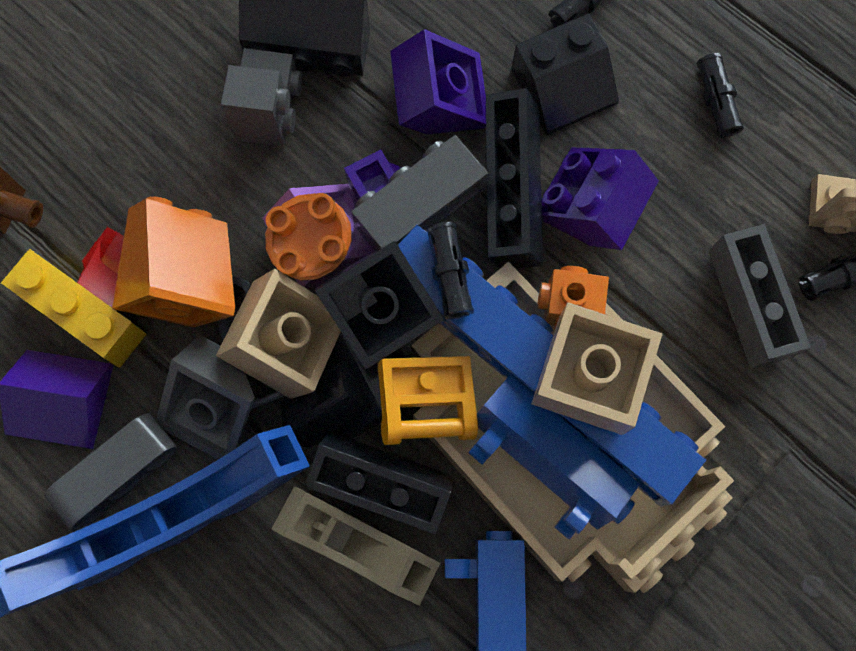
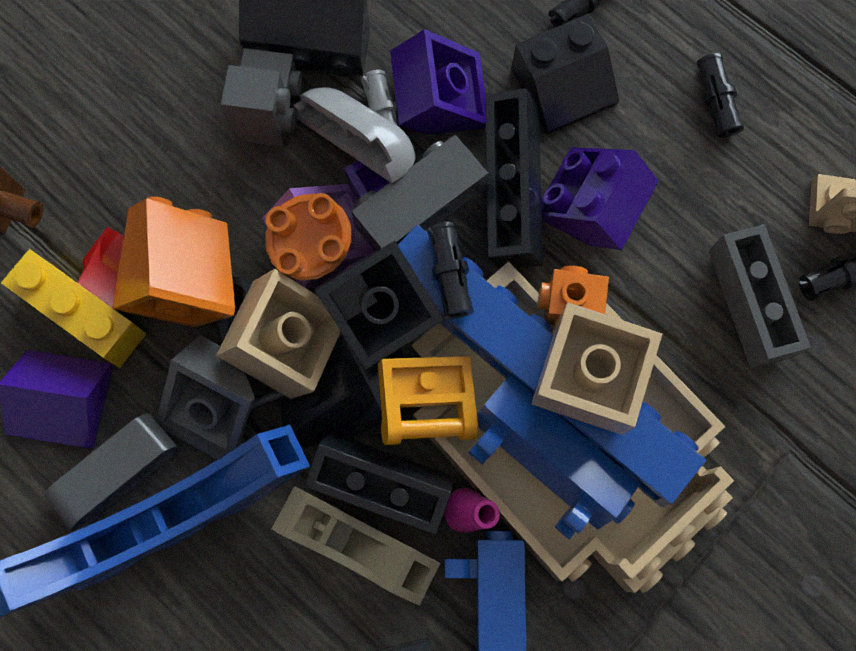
(357, 131): none -> light grey brick
(379, 95): none -> light grey pin
(470, 511): none -> dark pink cone

